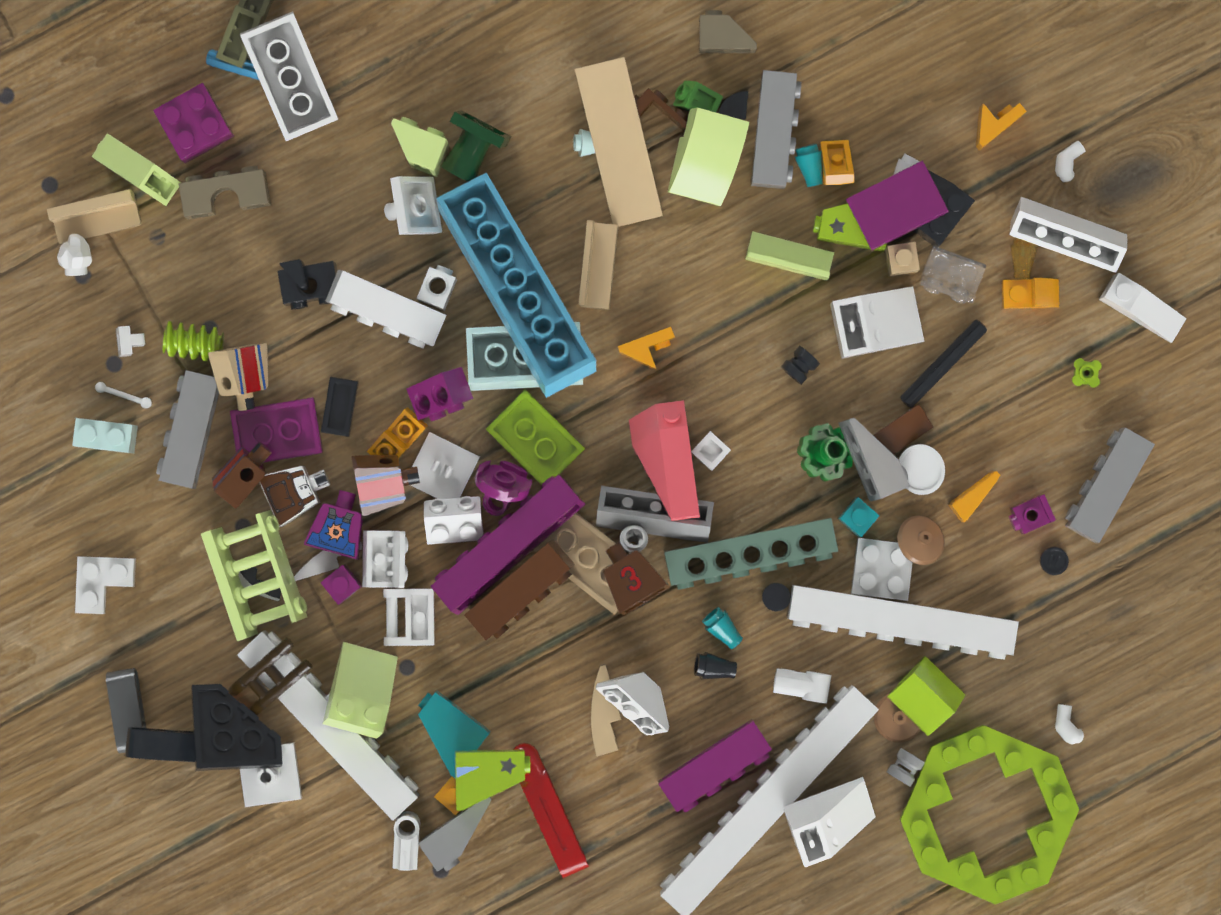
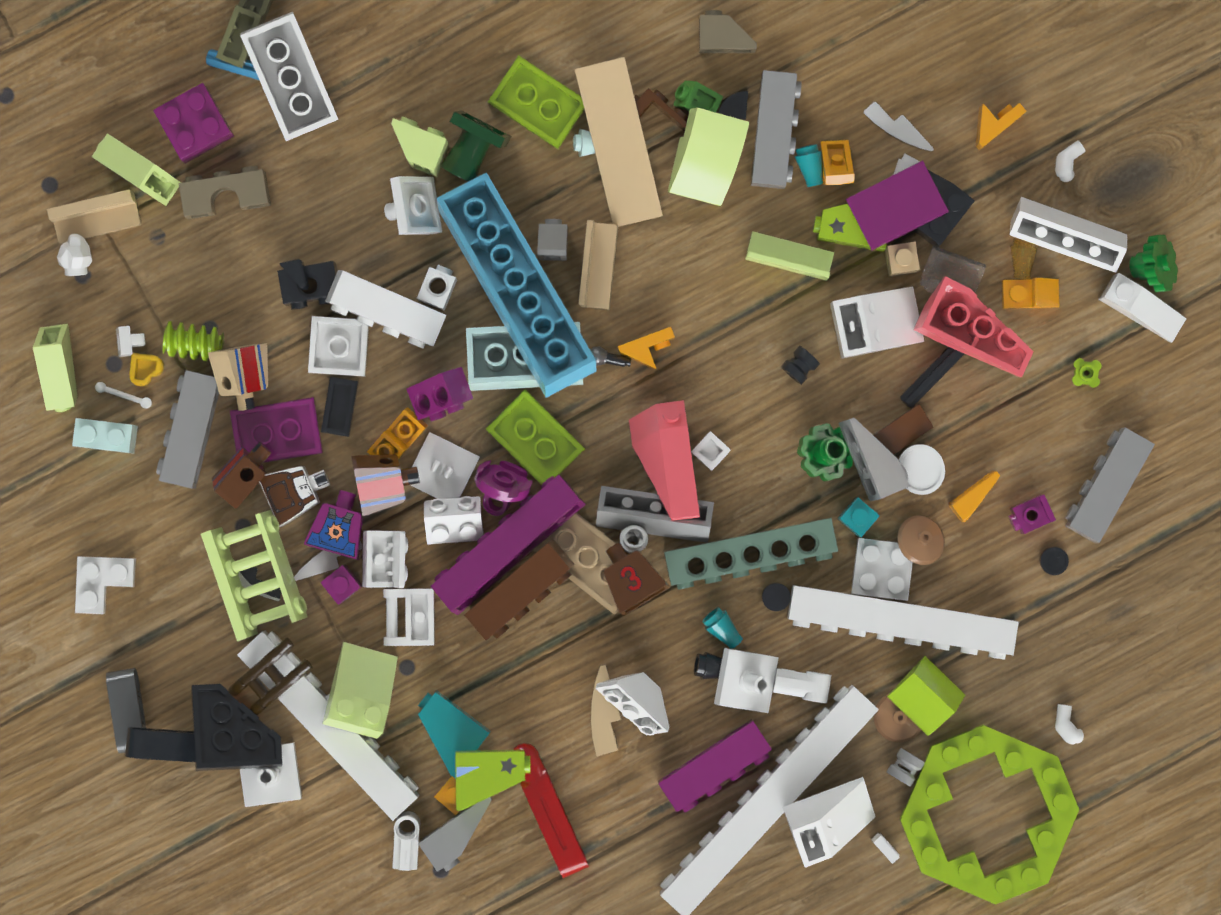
(56, 367): none -> yellowish green slope
(144, 367): none -> yellow tile
(338, 346): none -> white plate
(537, 102): none -> lime tile
(552, 240): none -> light grey slope
(603, 357): none -> piece
(746, 680): none -> white tile
(885, 847): none -> white tile
(900, 128): none -> white sticker
(965, 324): none -> coral wedge
(1156, 263): none -> green plant

